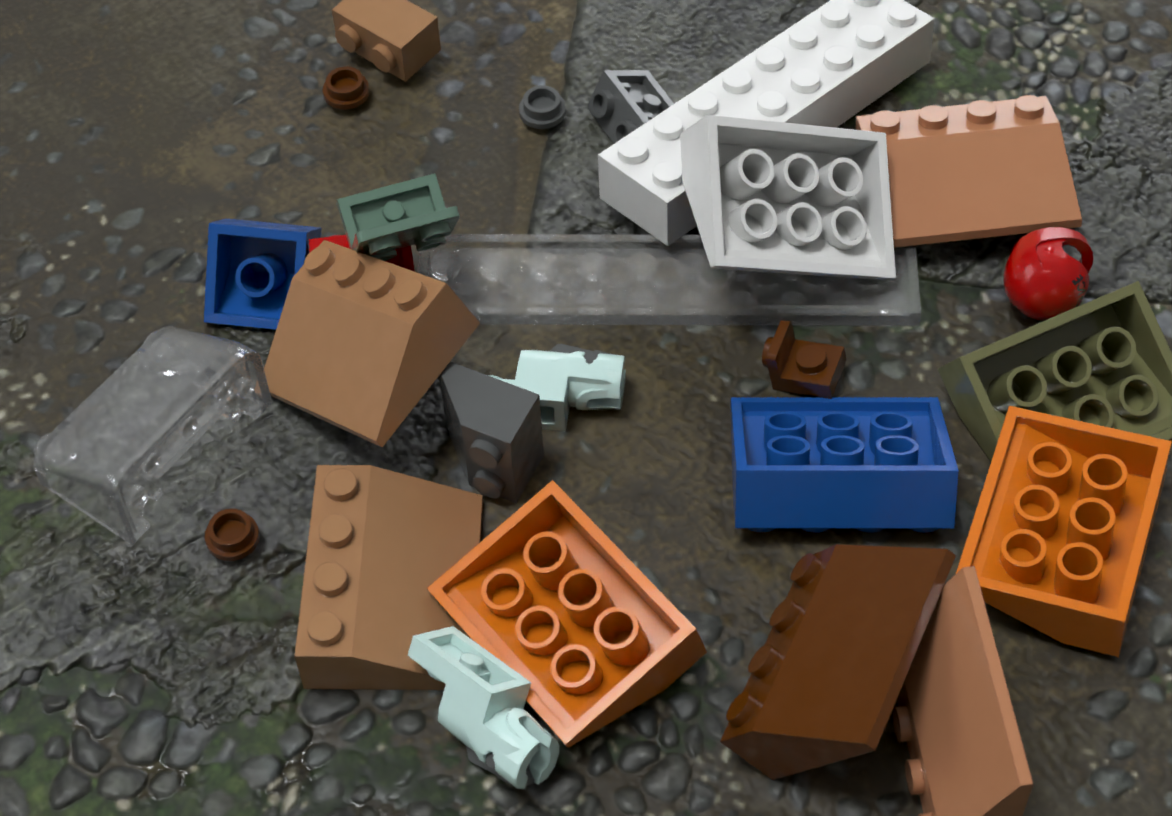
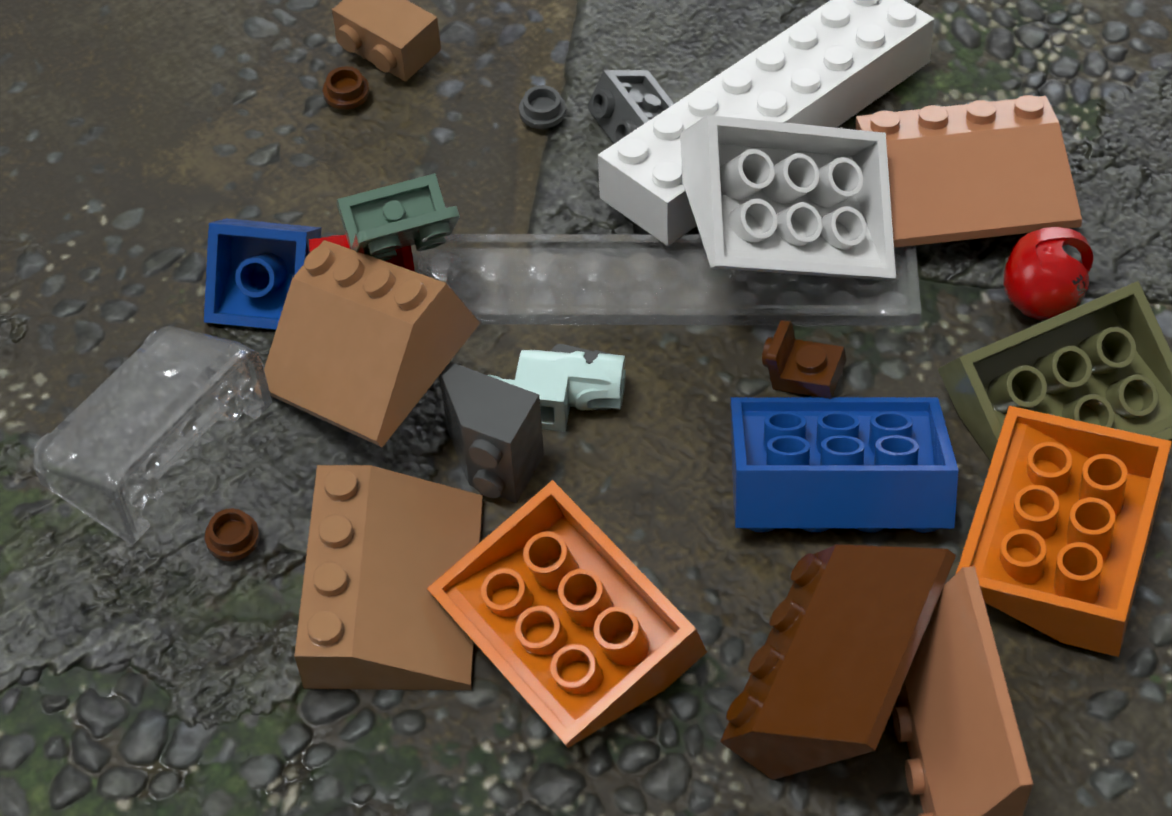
(485, 707): light aqua plate -> none

